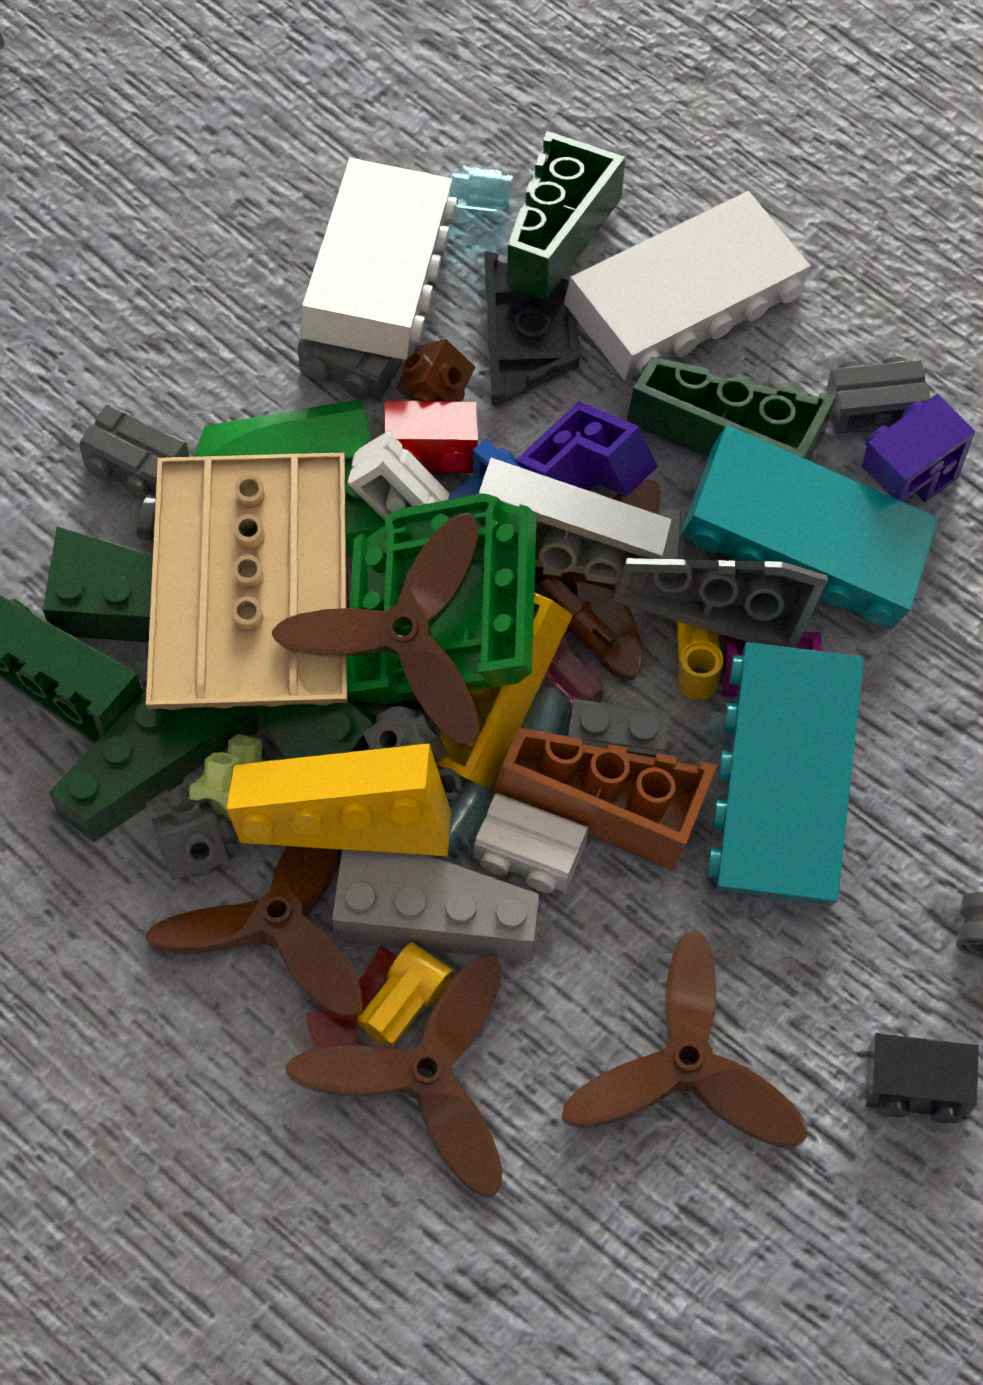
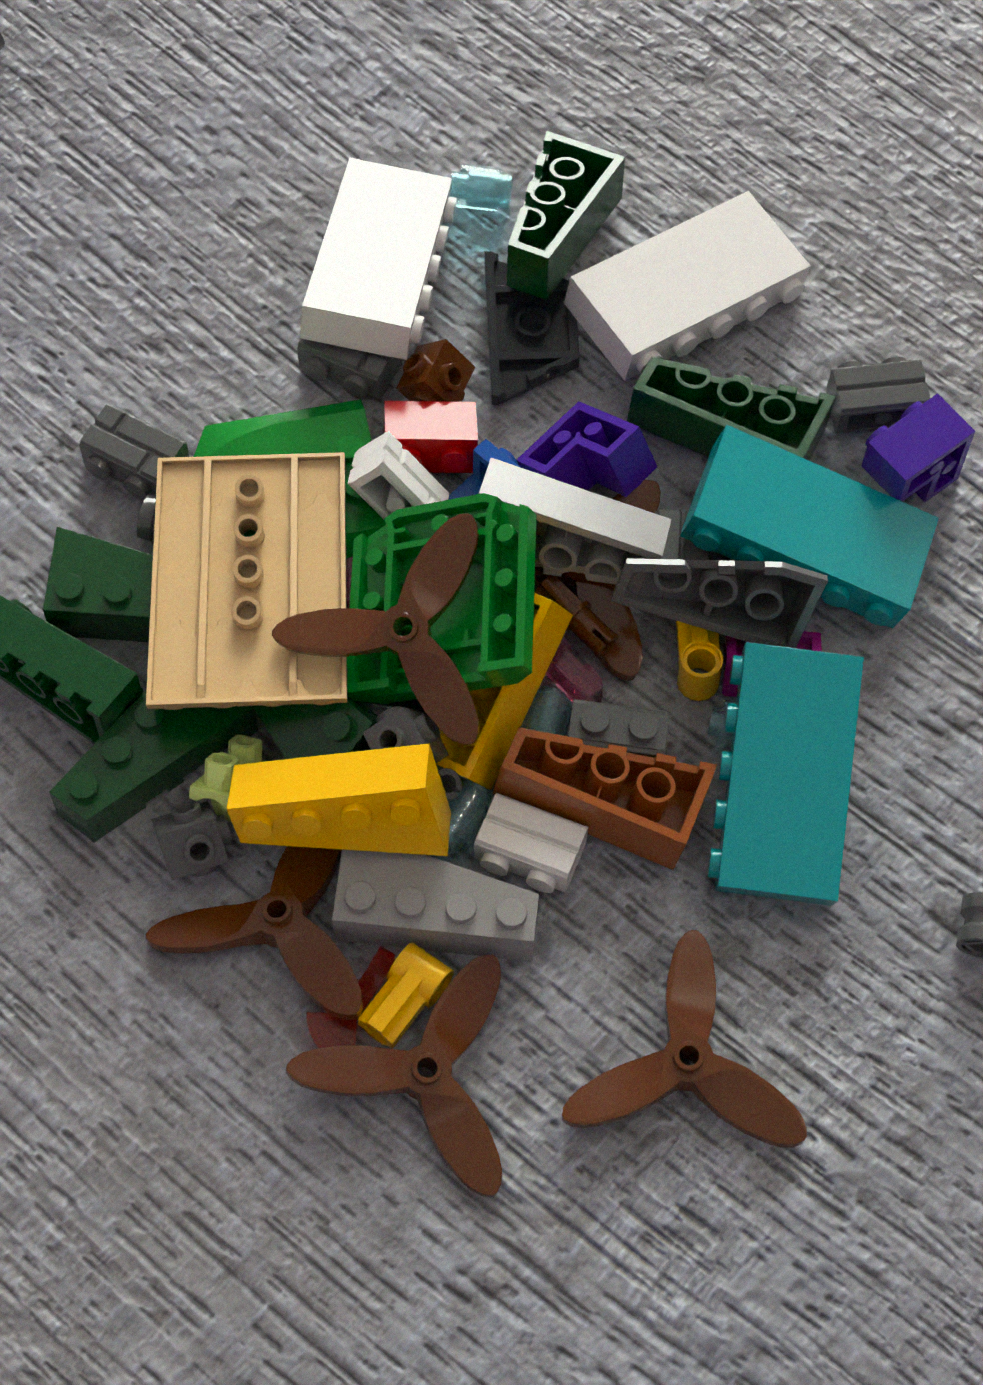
(922, 1077): black brick -> none

